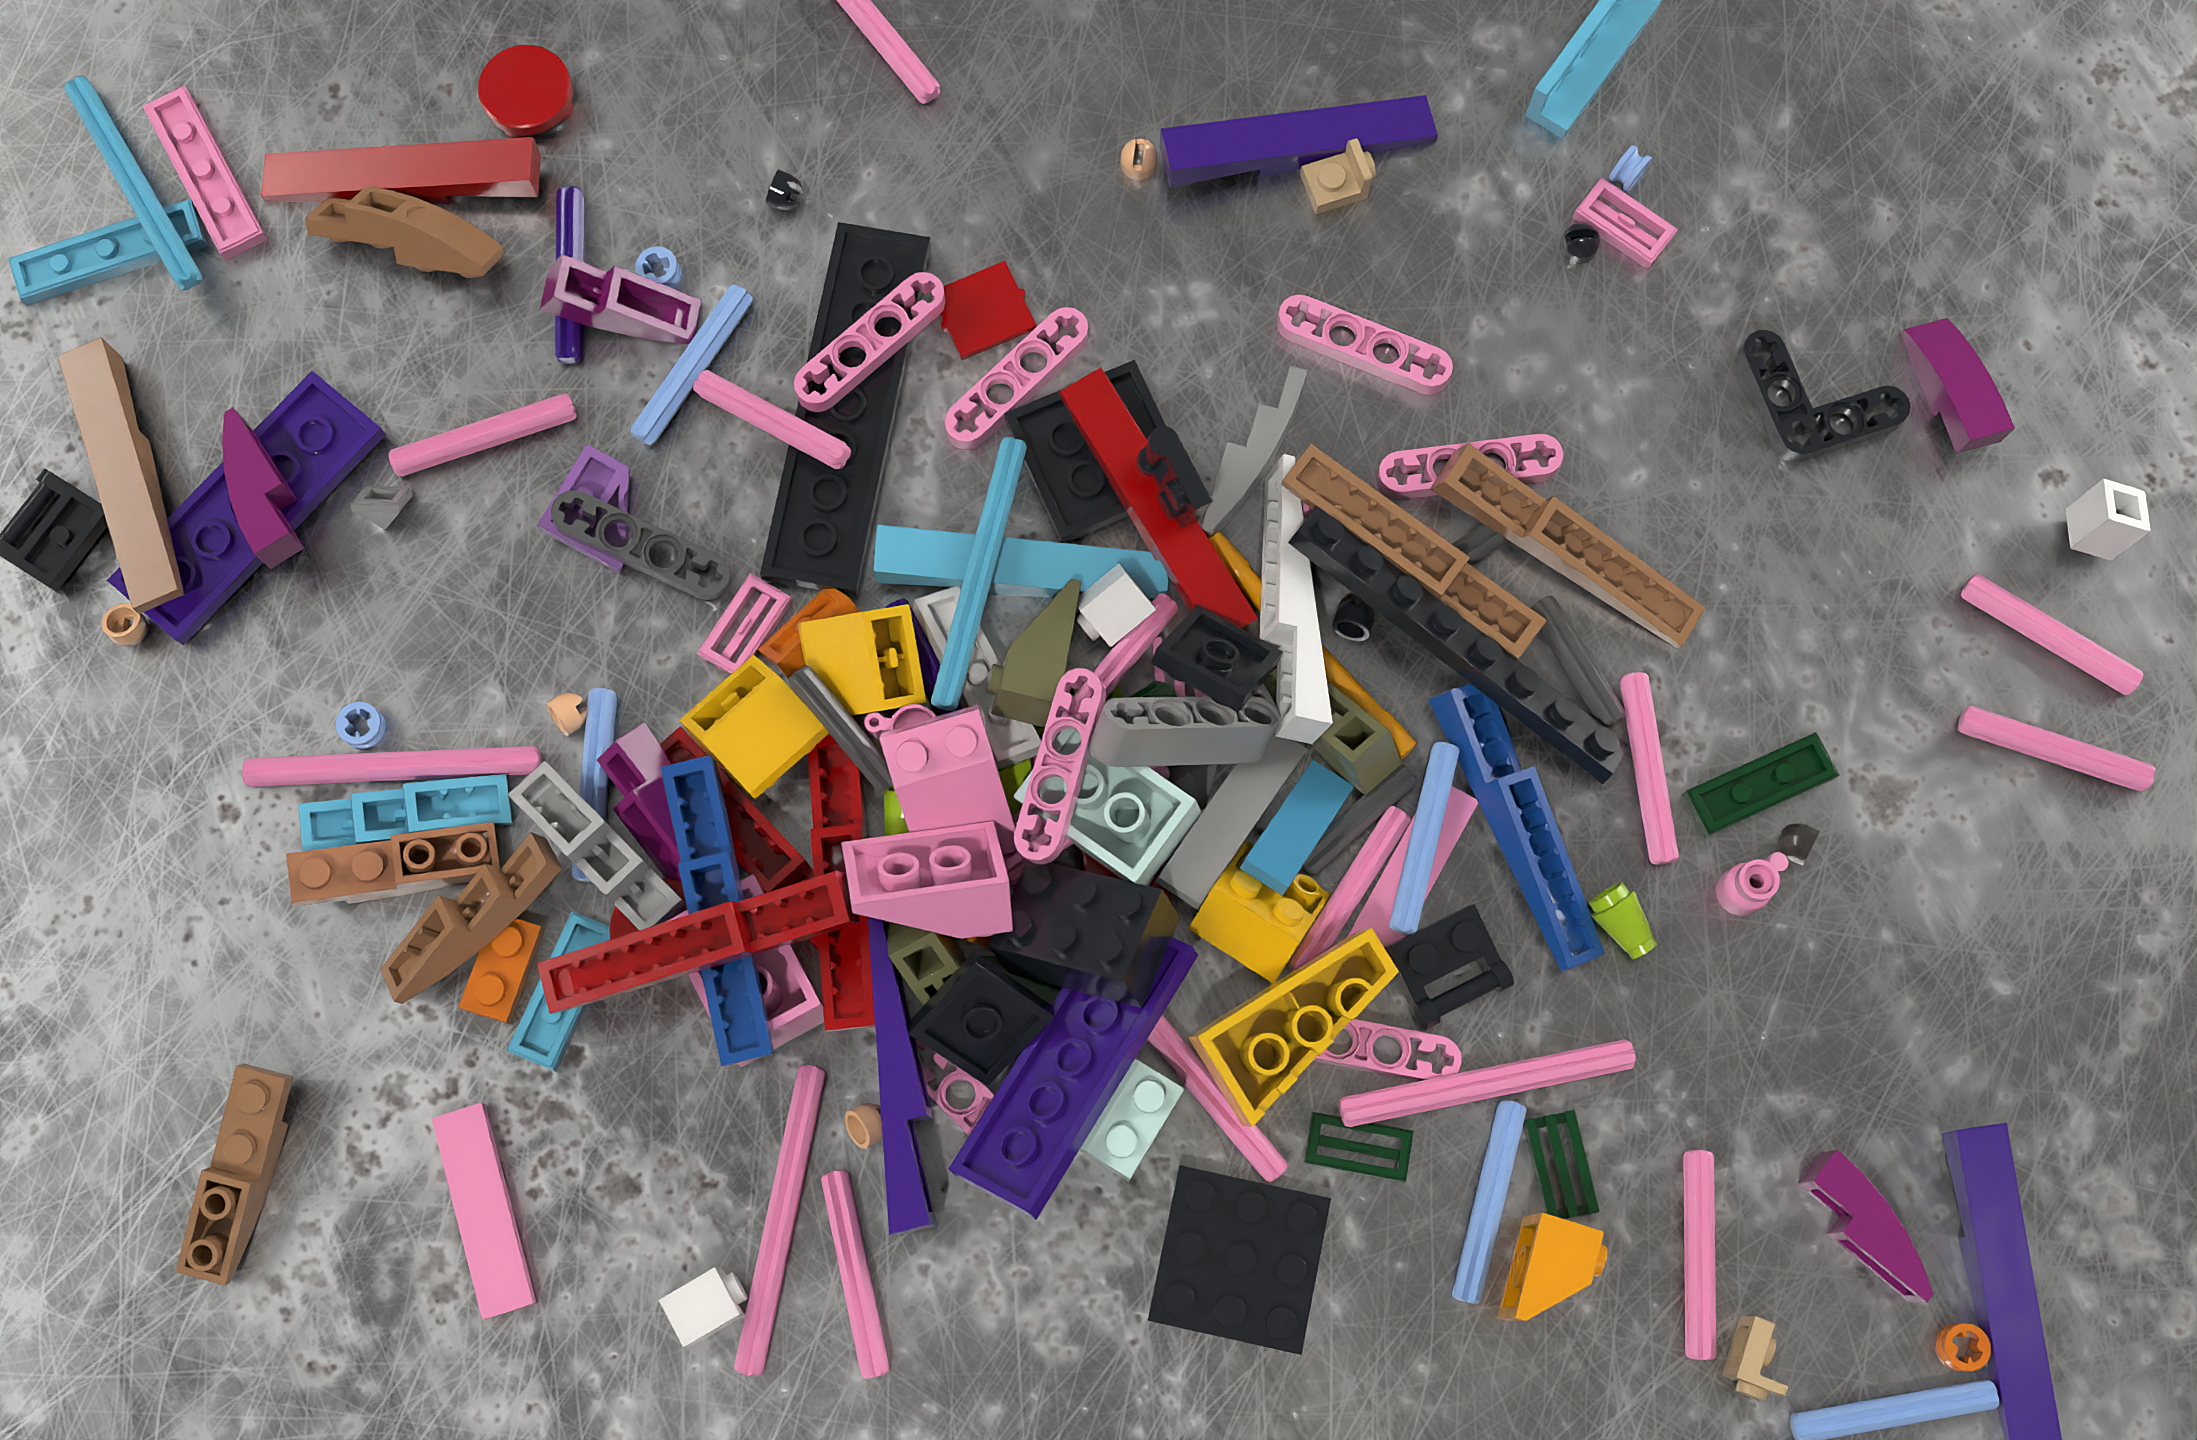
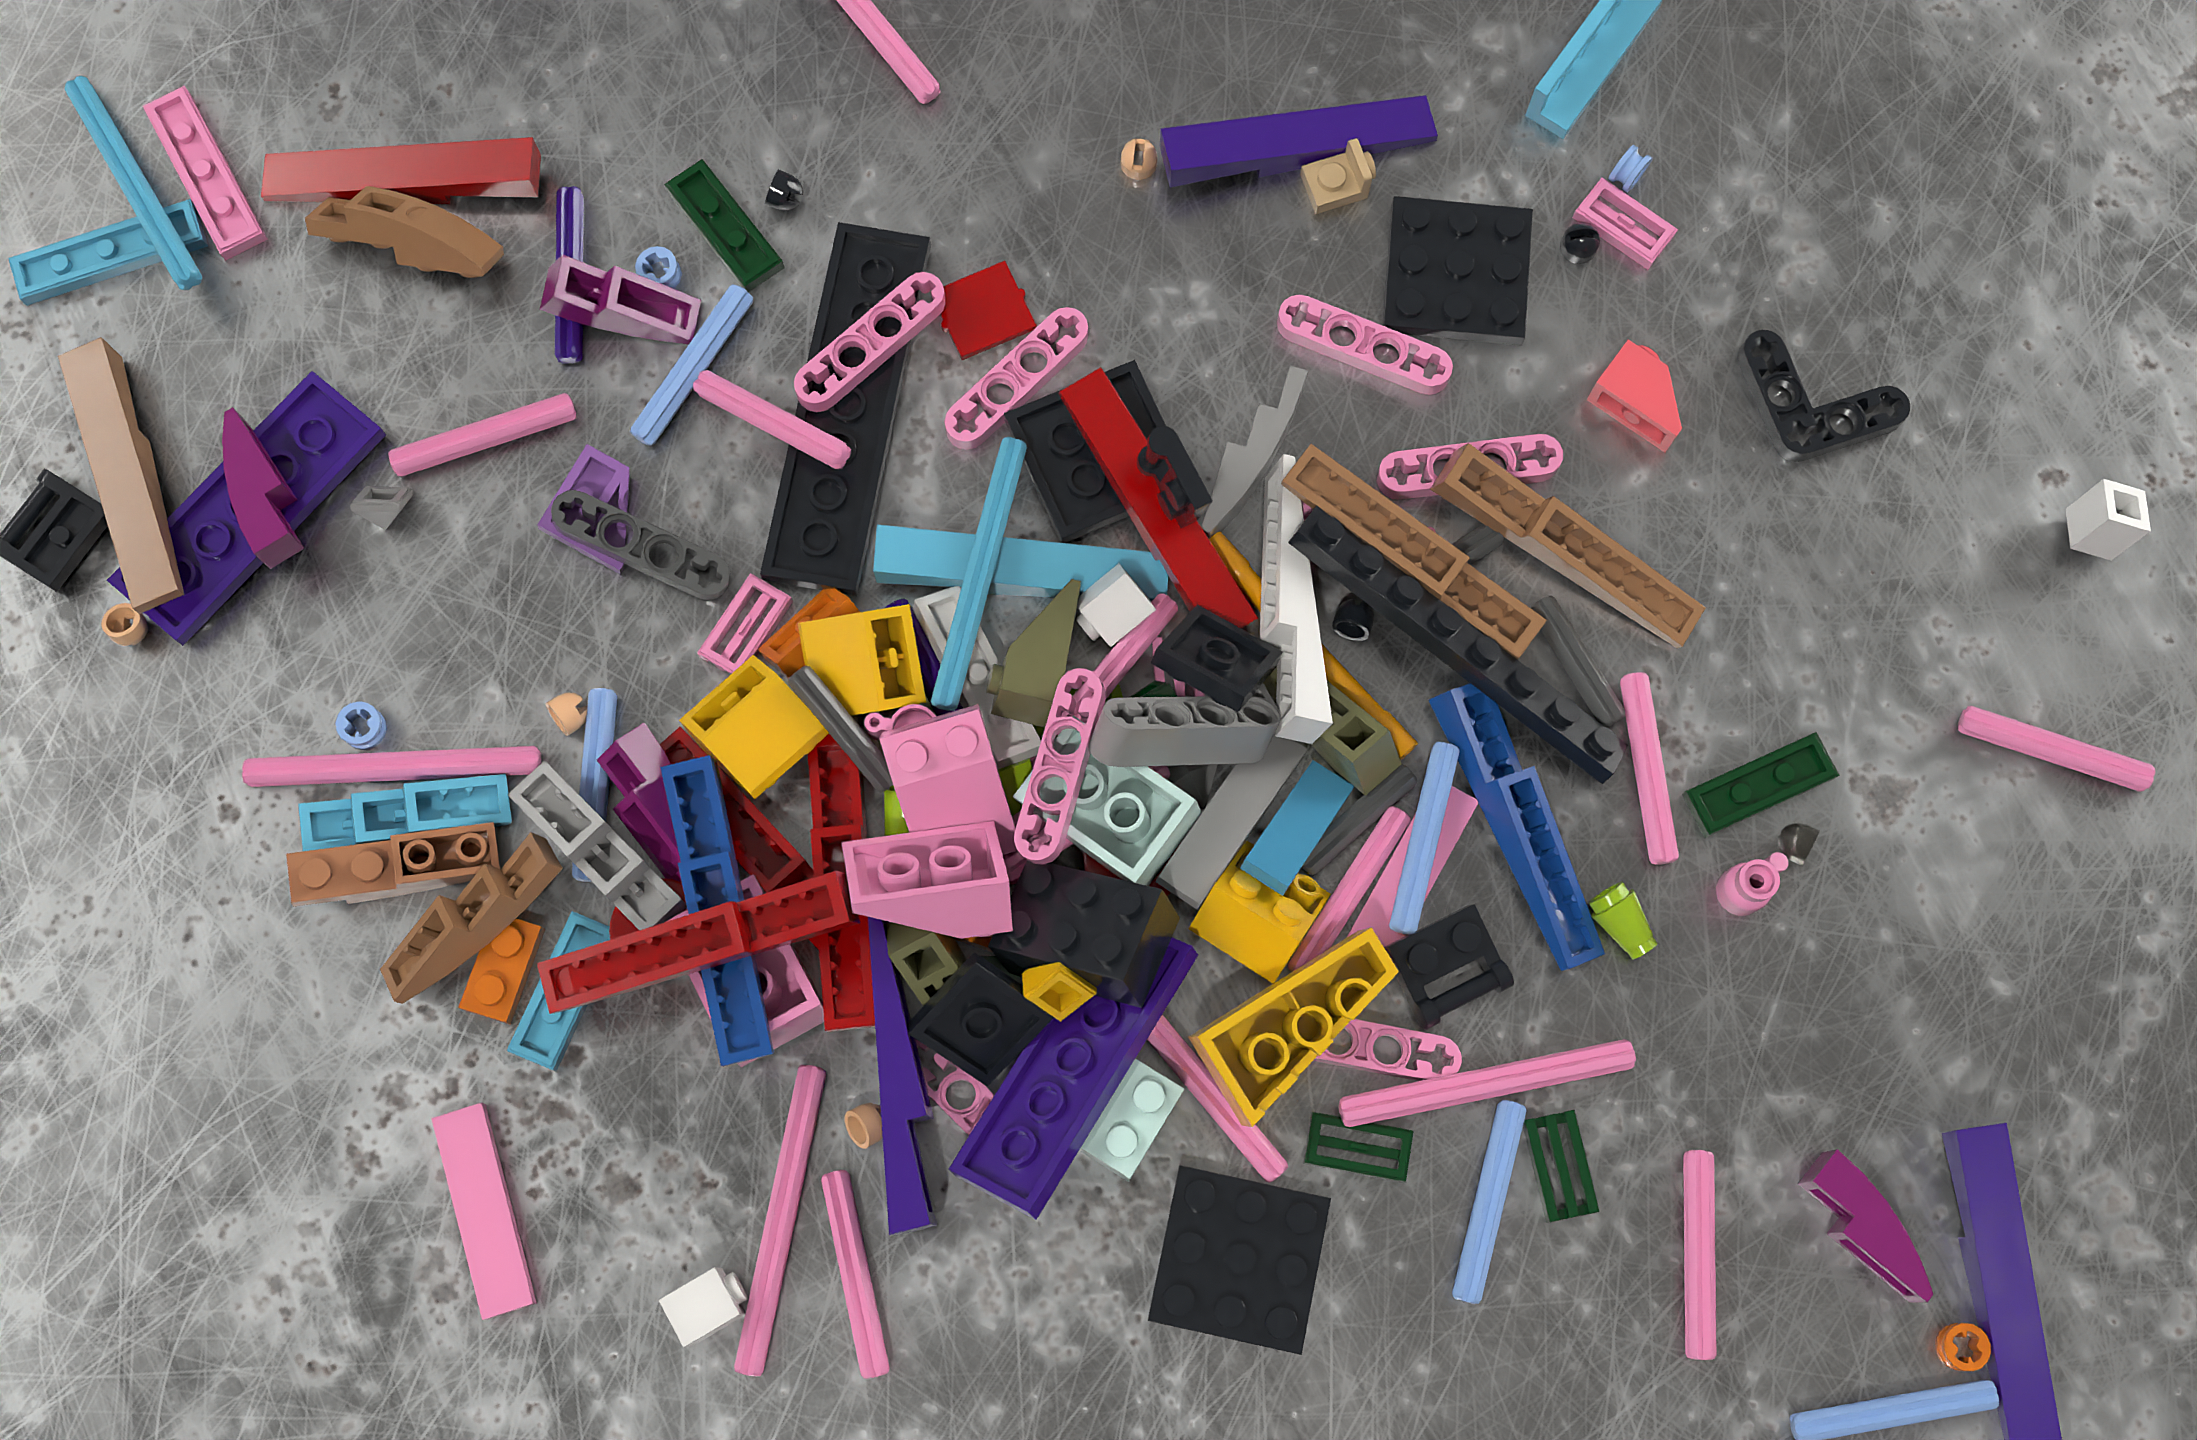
(239, 1175): medium nougat slope -> none
(526, 90): red tile -> none
(724, 225): none -> dark green tile
(1056, 989): none -> yellow slope
(1458, 270): none -> black plate
(1550, 1264): light orange slope -> none
(1639, 395): none -> coral slope
(1749, 1352): tan bracket -> none
(1957, 385): magenta slope -> none
(2052, 634): bright pink axle -> none

